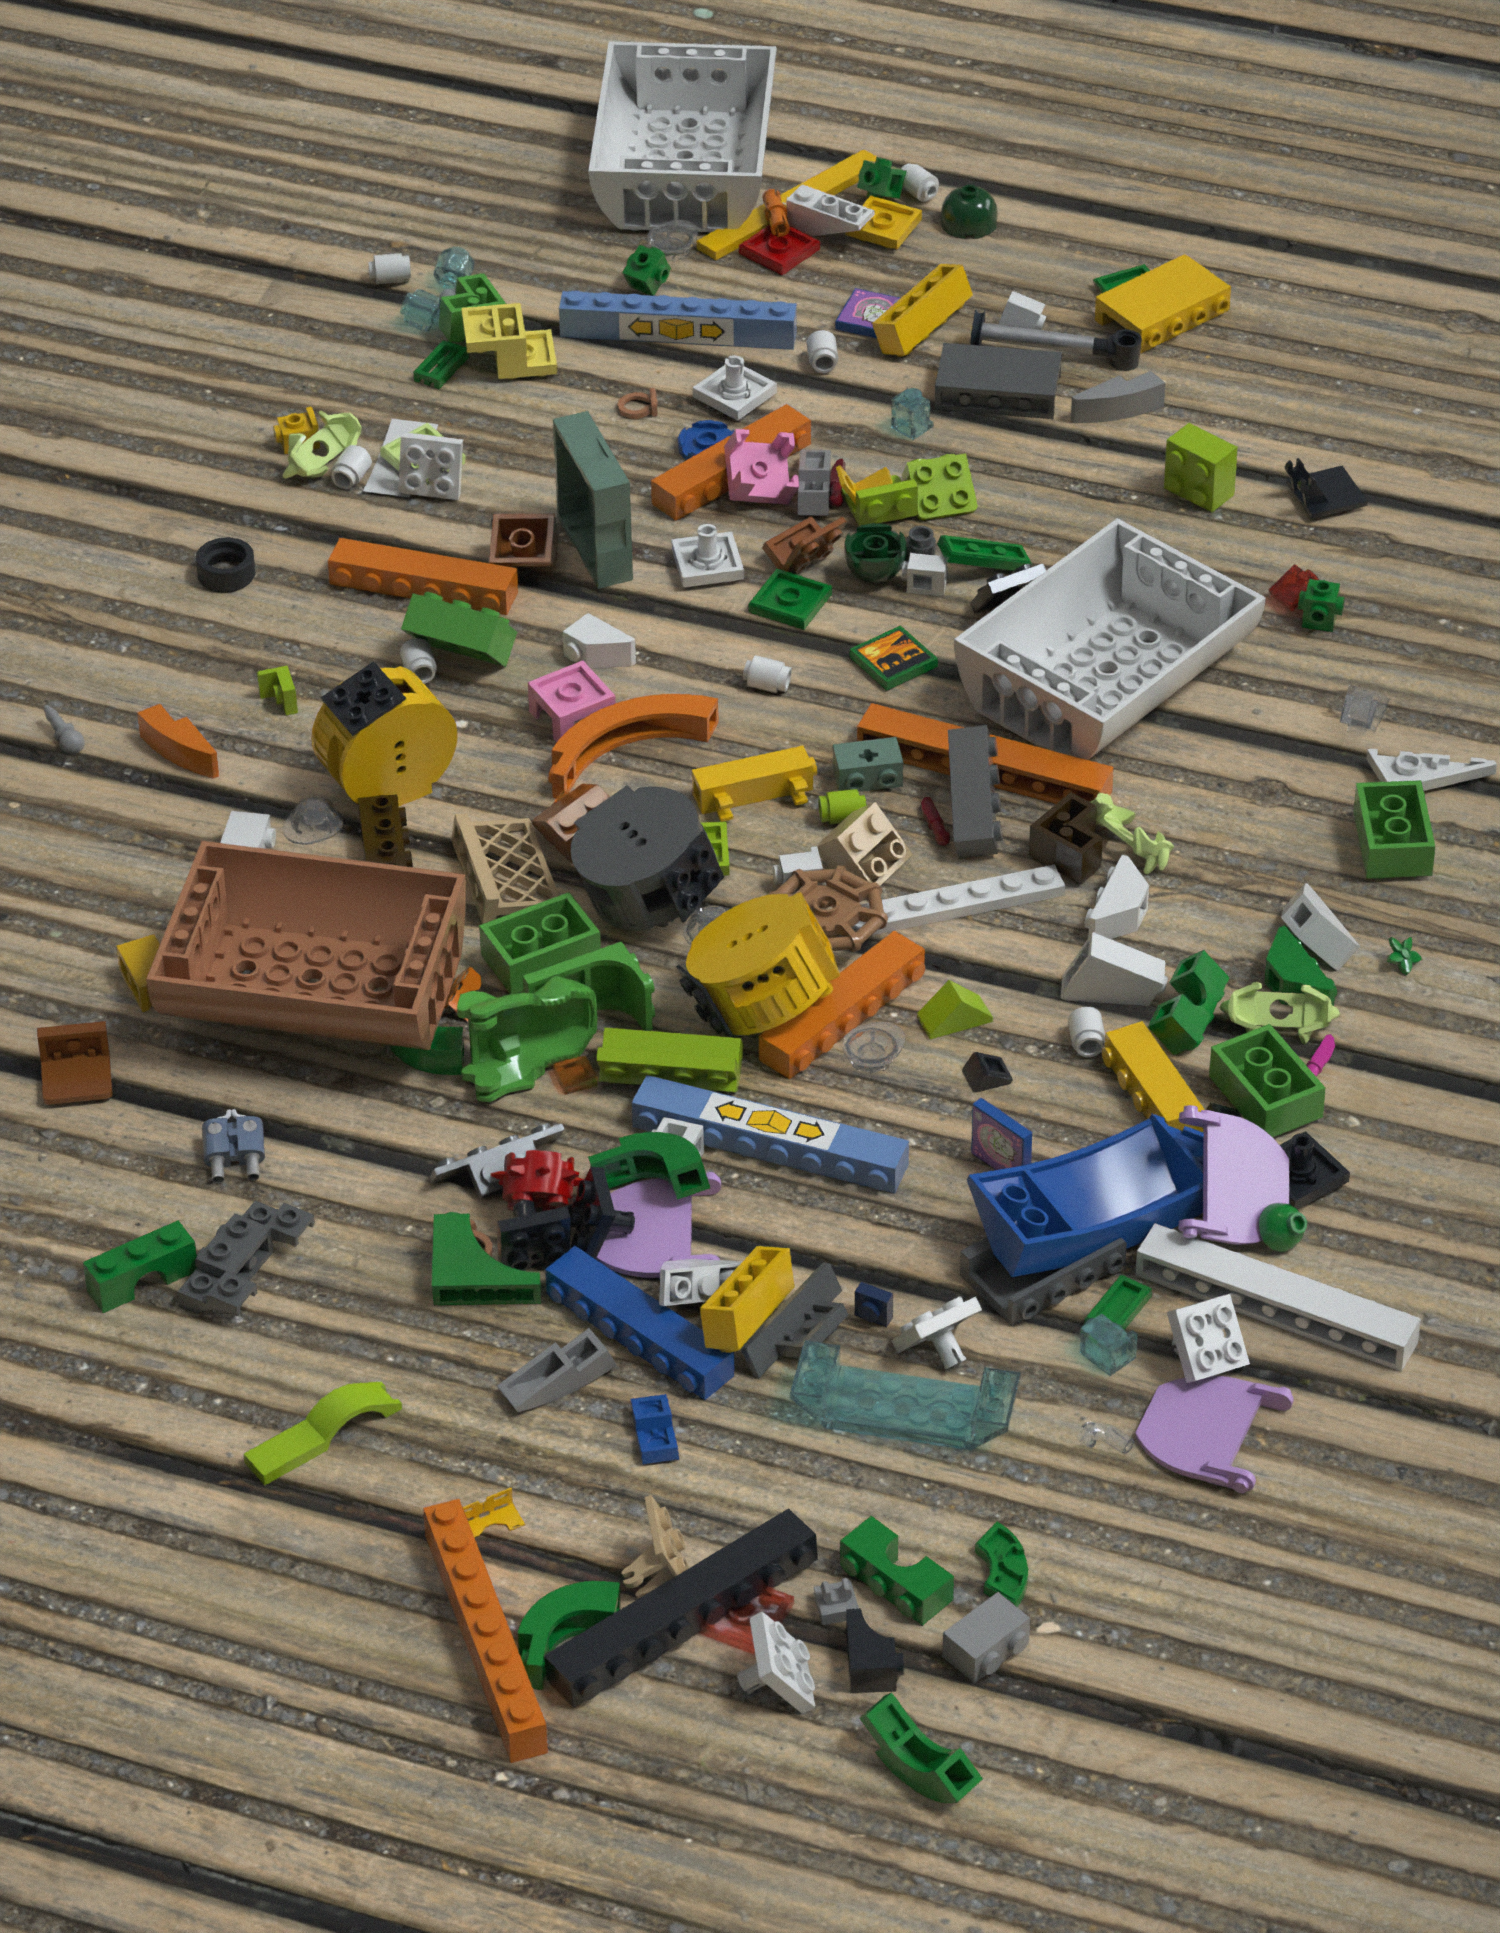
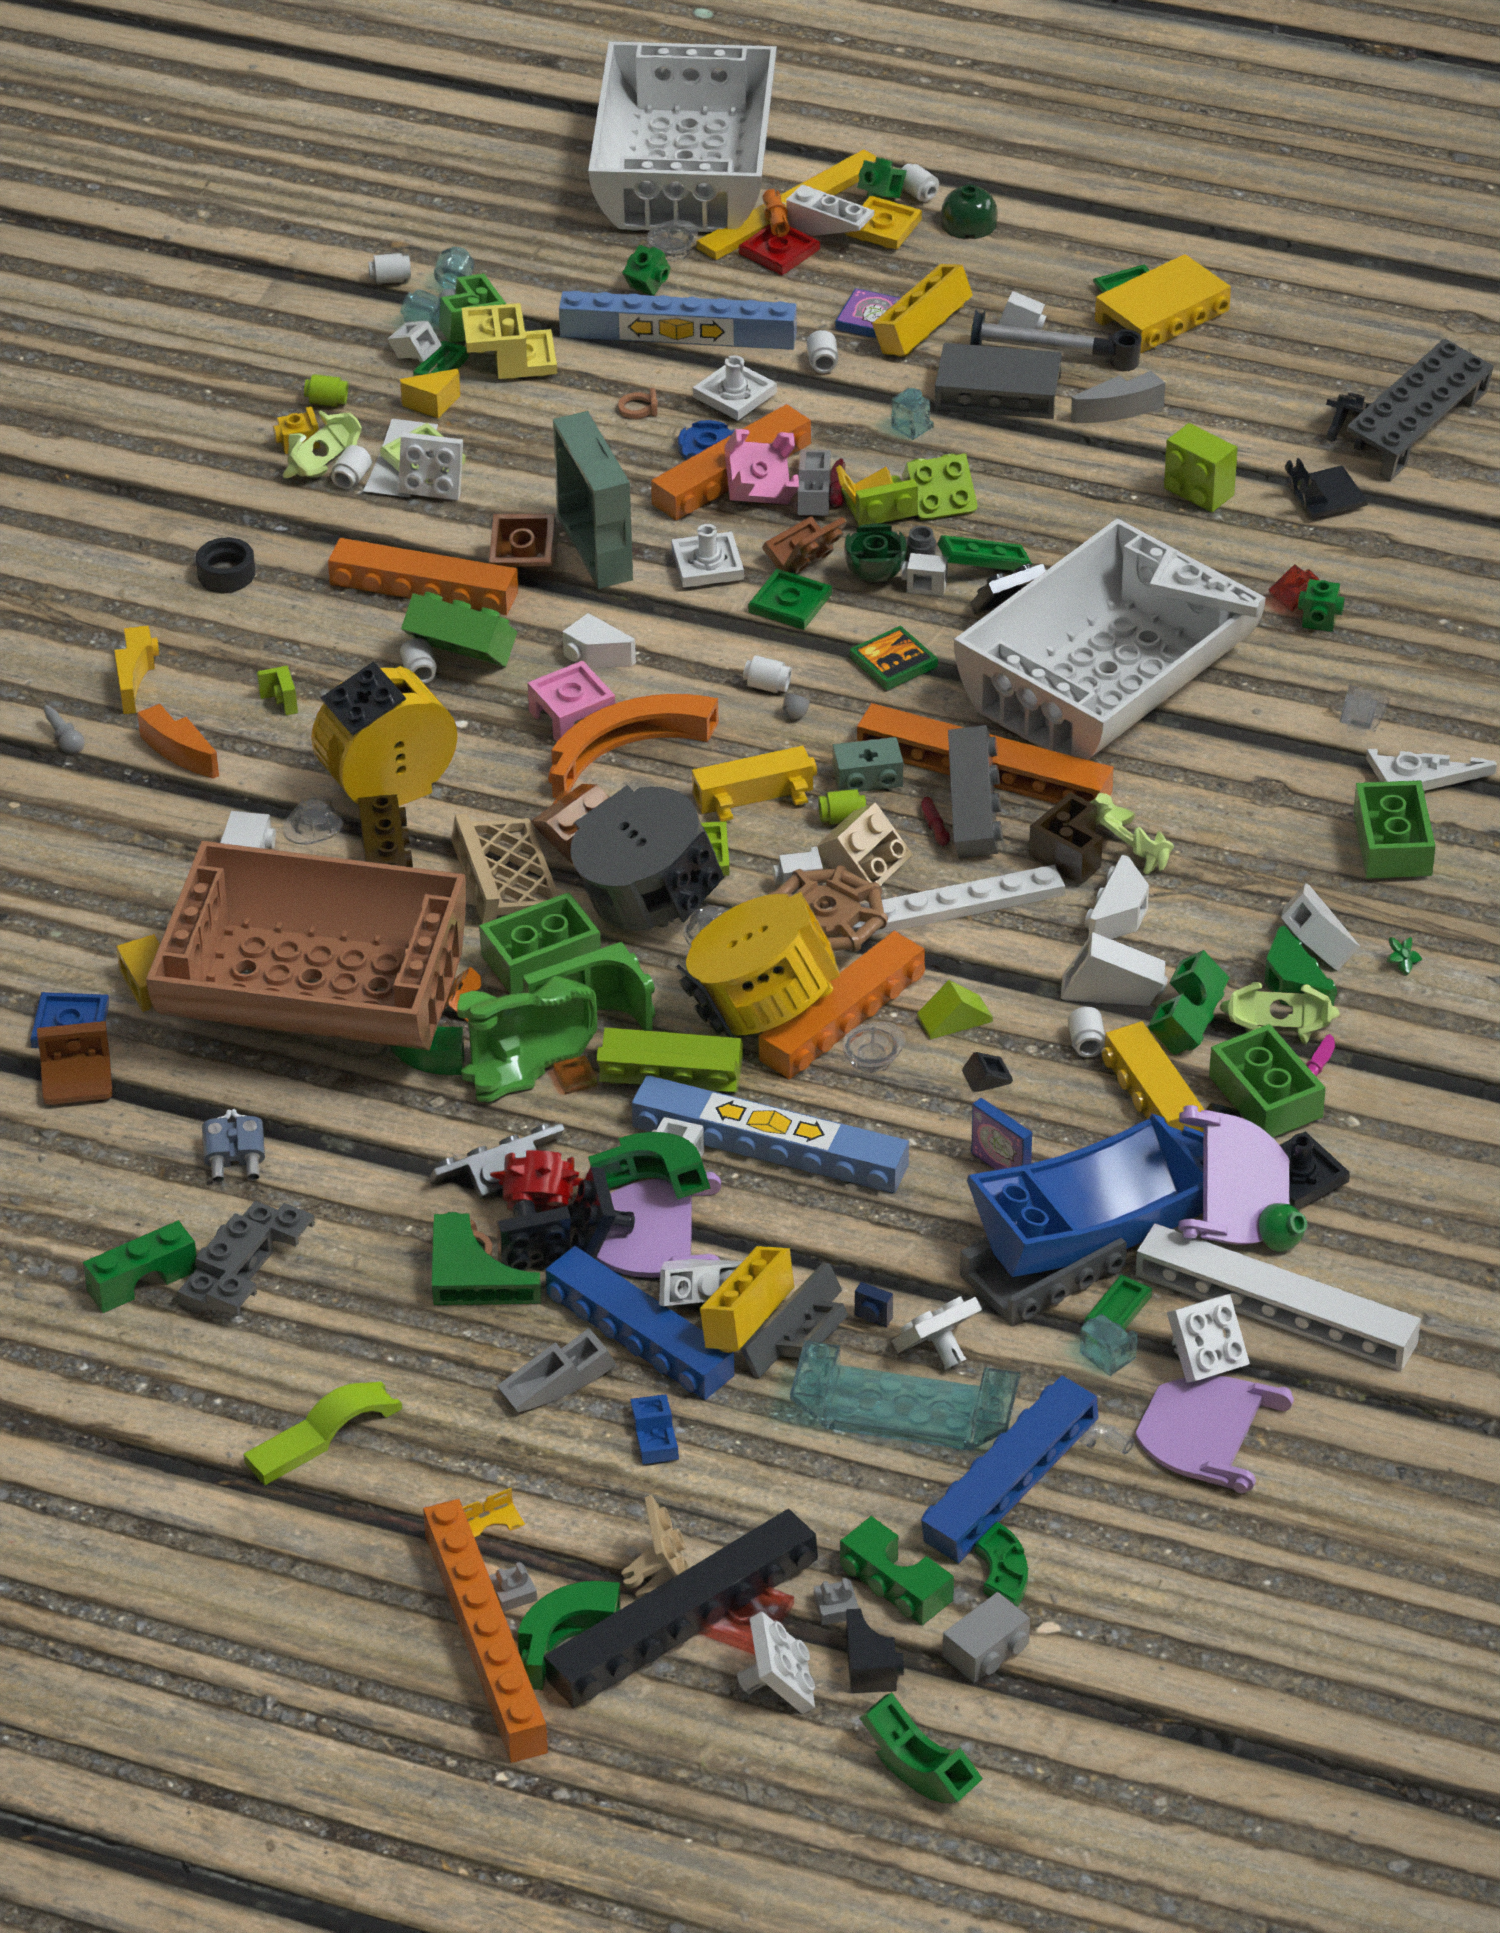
(68, 1009): none -> blue tile
(134, 663): none -> yellow slope
(326, 390): none -> lime brick
(415, 341): none -> white brick
(430, 392): none -> yellow slope
(513, 1587): none -> light grey tile
(795, 706): none -> light grey hinge
(1009, 1468): none -> blue brick
(1195, 585): none -> white wing
(1344, 403): none -> black plate
(1420, 401): none -> dark grey bracket

